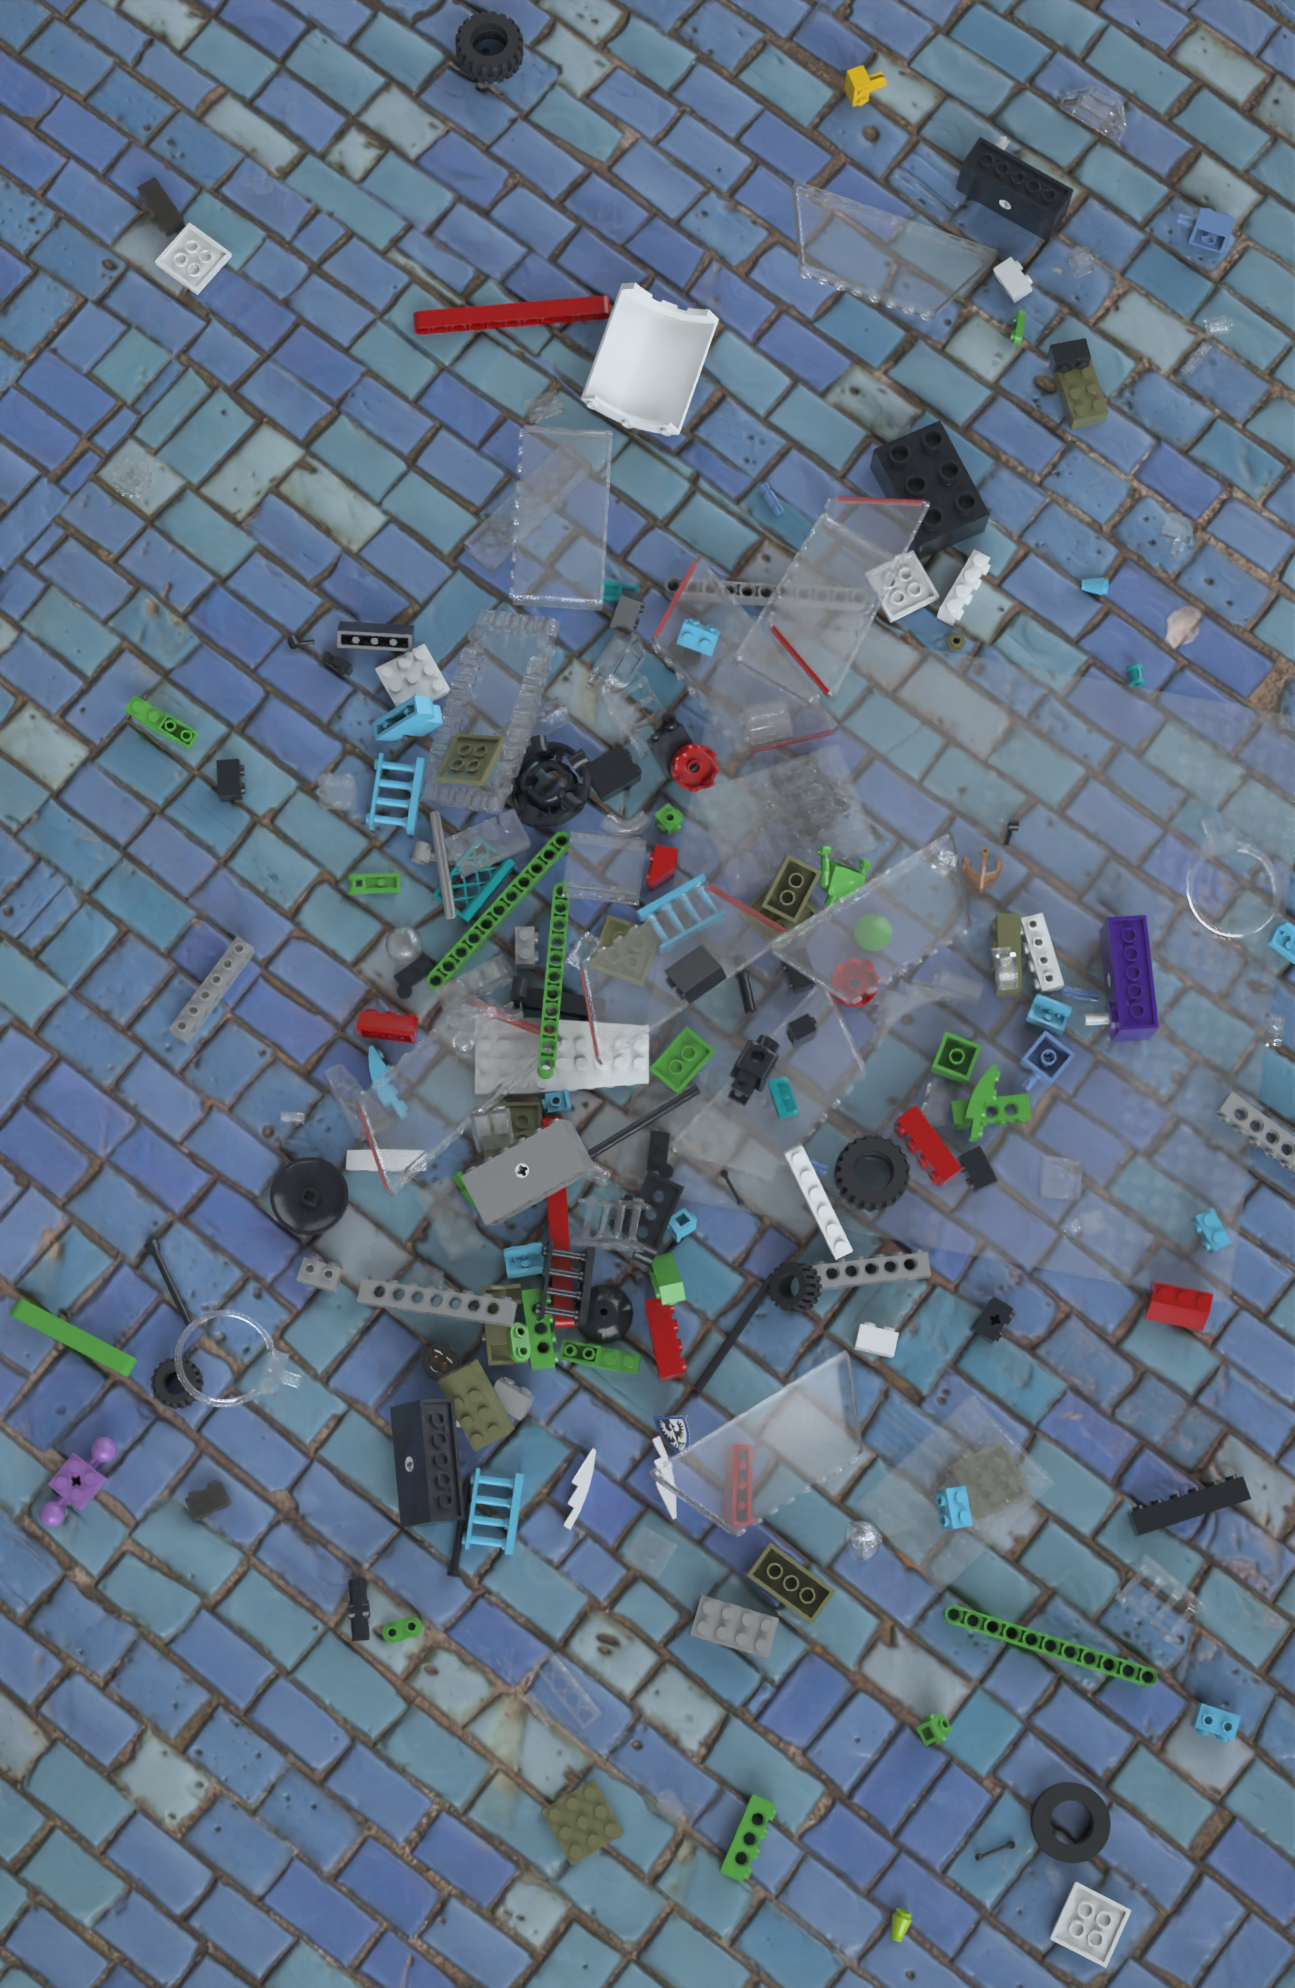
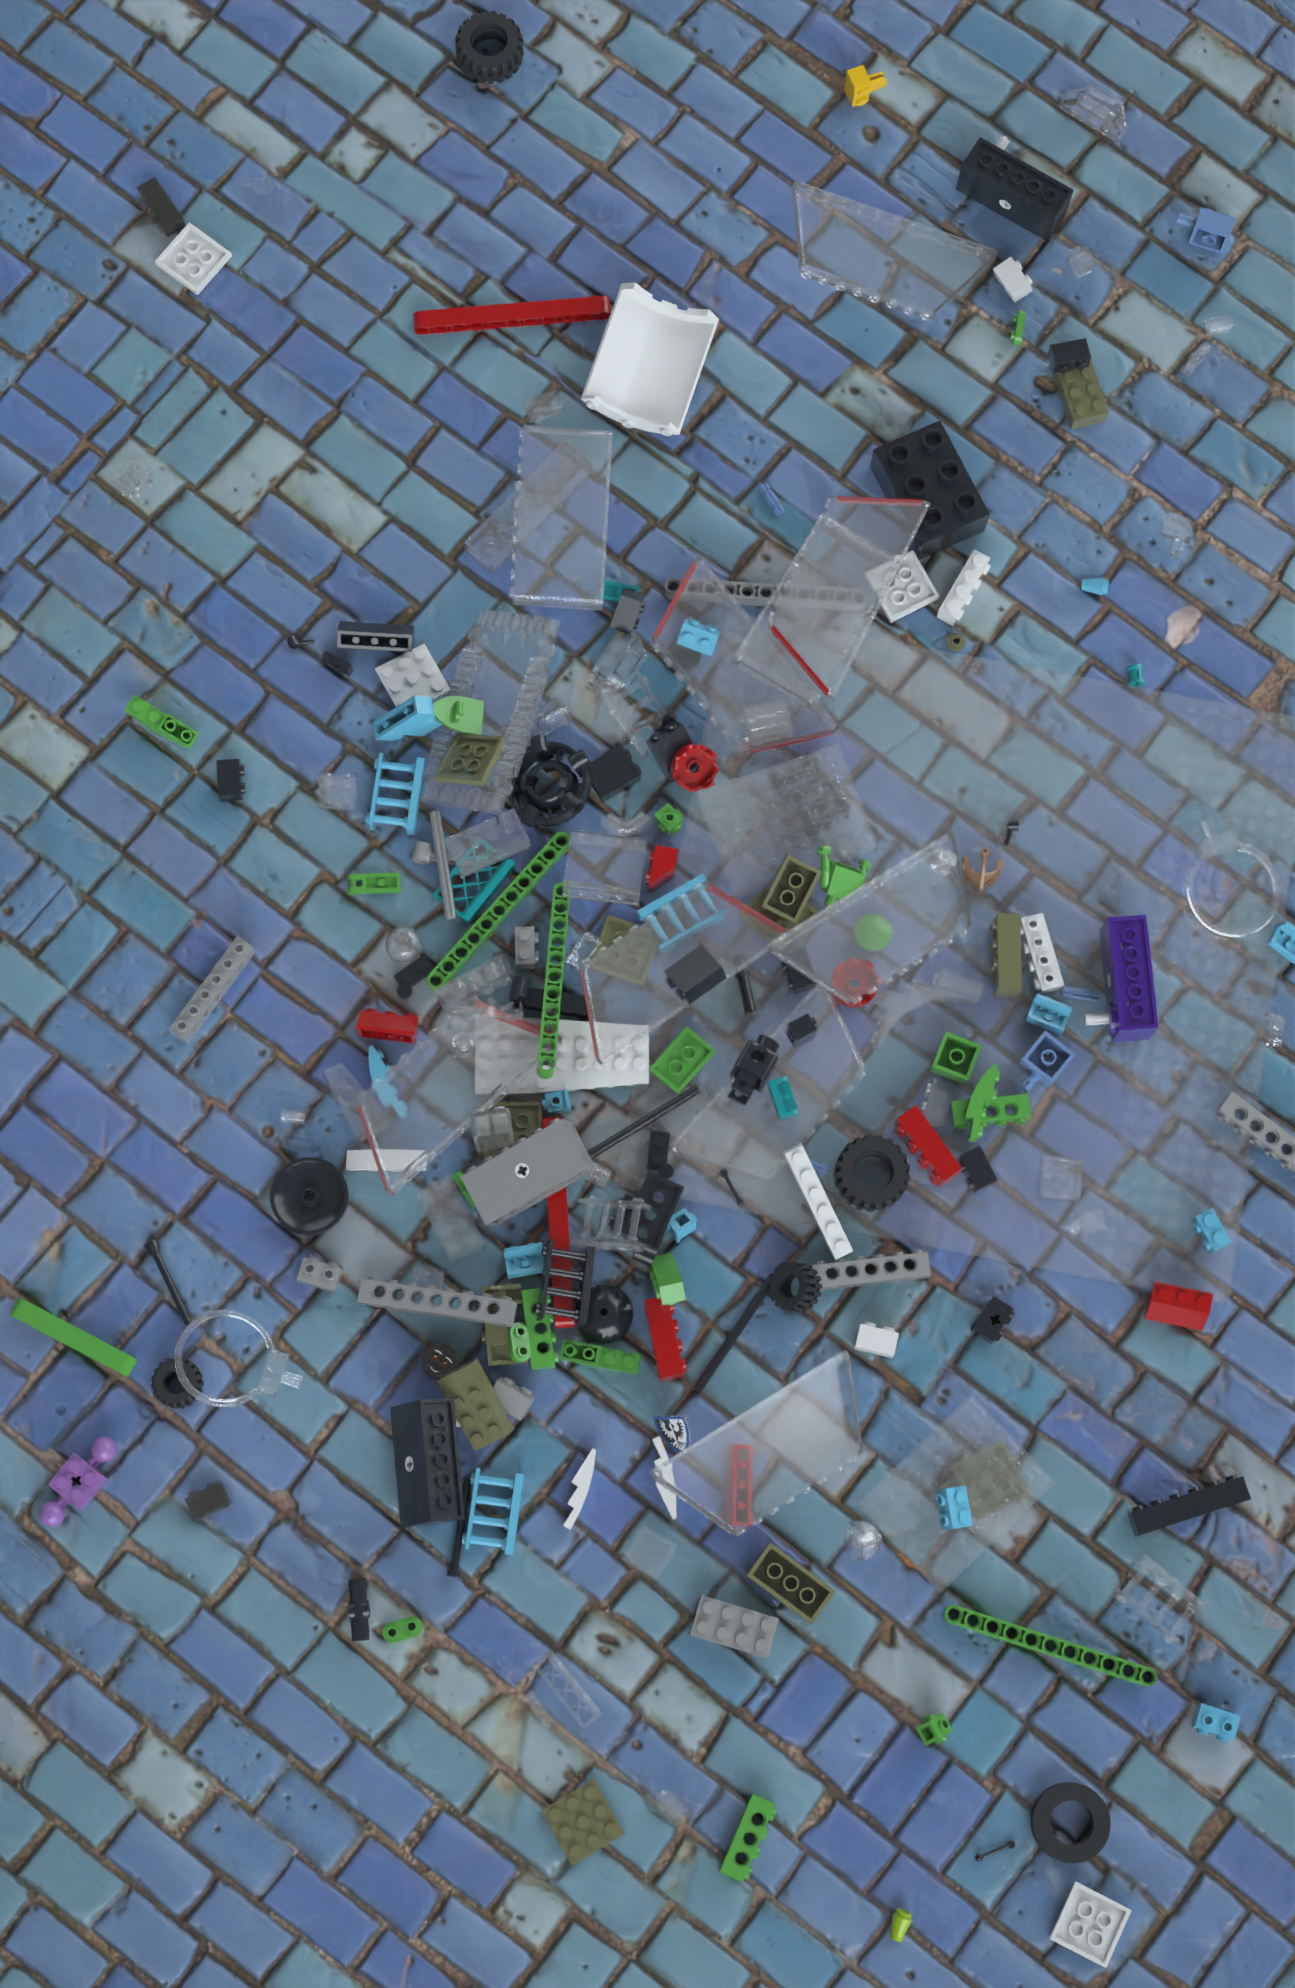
(460, 714): none -> bright green shield
(1005, 968): clear brick -> none

